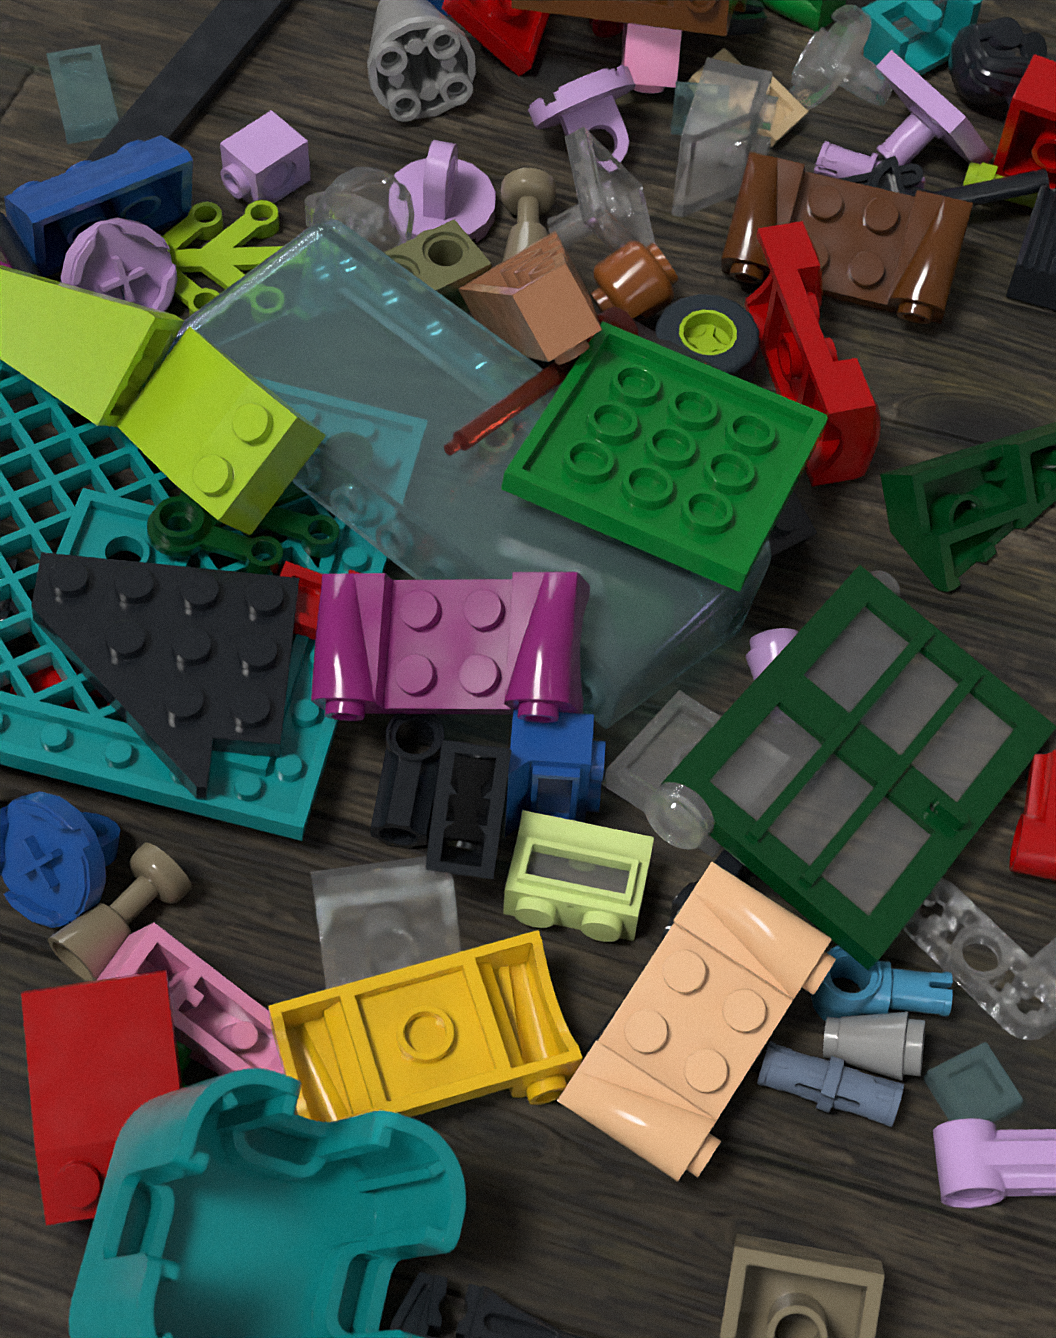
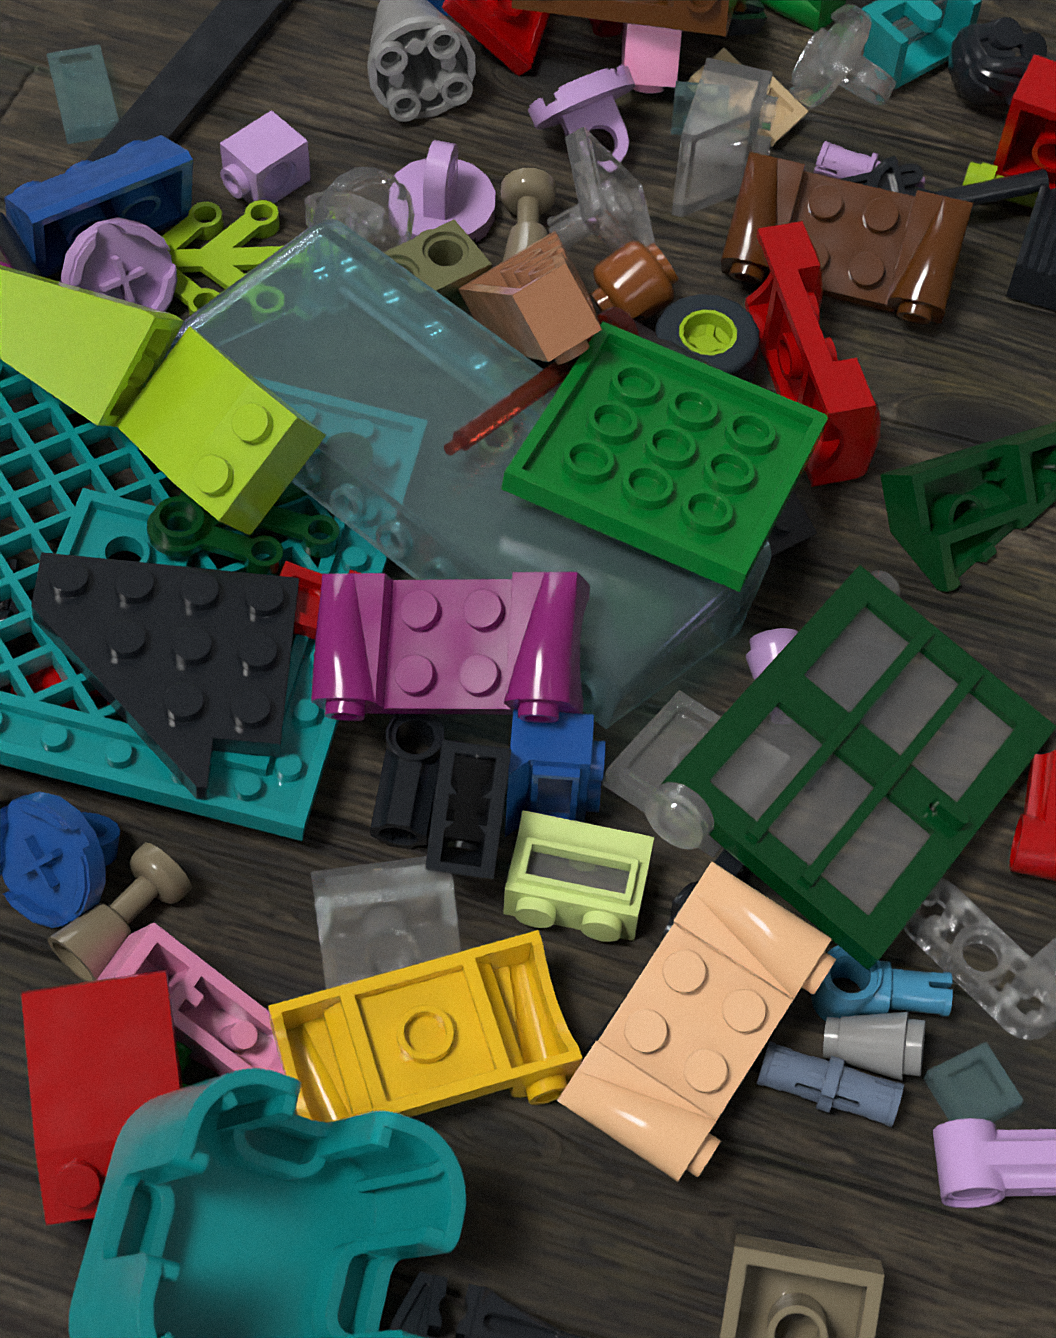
(929, 117): lavender tile -> none

